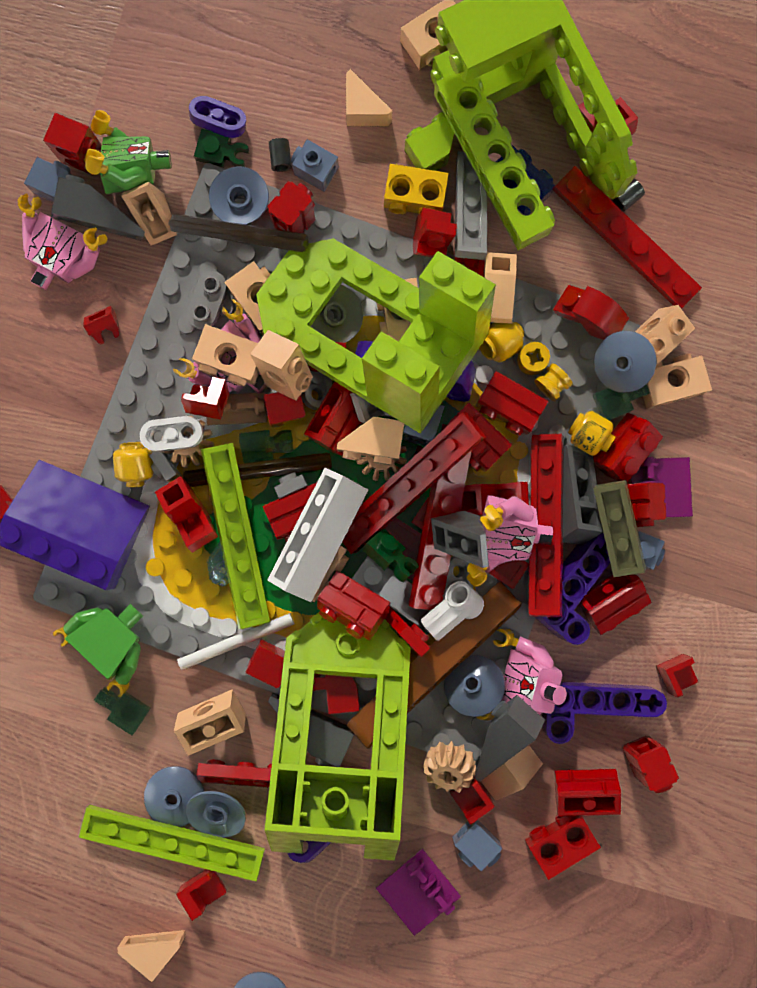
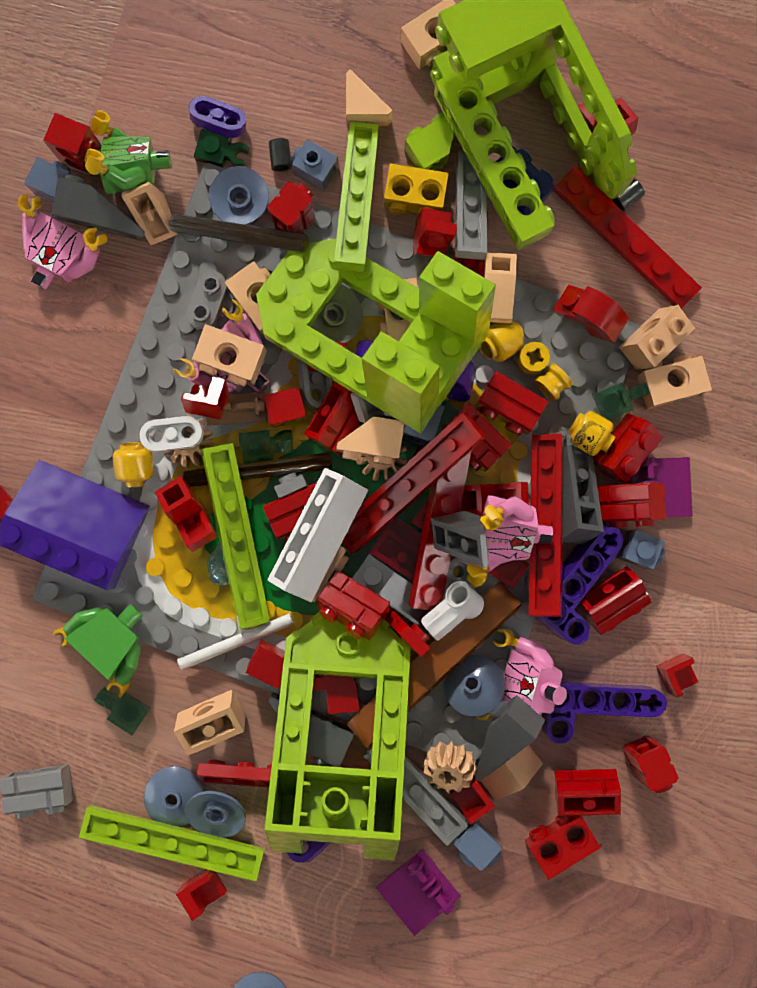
(36, 790): none -> light grey brick
(101, 320): red tile -> none
(150, 951): light nougat slope -> none
(164, 467): light grey plate -> none
(282, 365): light nougat brick -> none
(356, 197): none -> lime plate
(388, 552): dark green plate -> none
(429, 802): none -> light grey plate
(619, 528): olive plate -> none
(640, 356): sand blue dish -> none

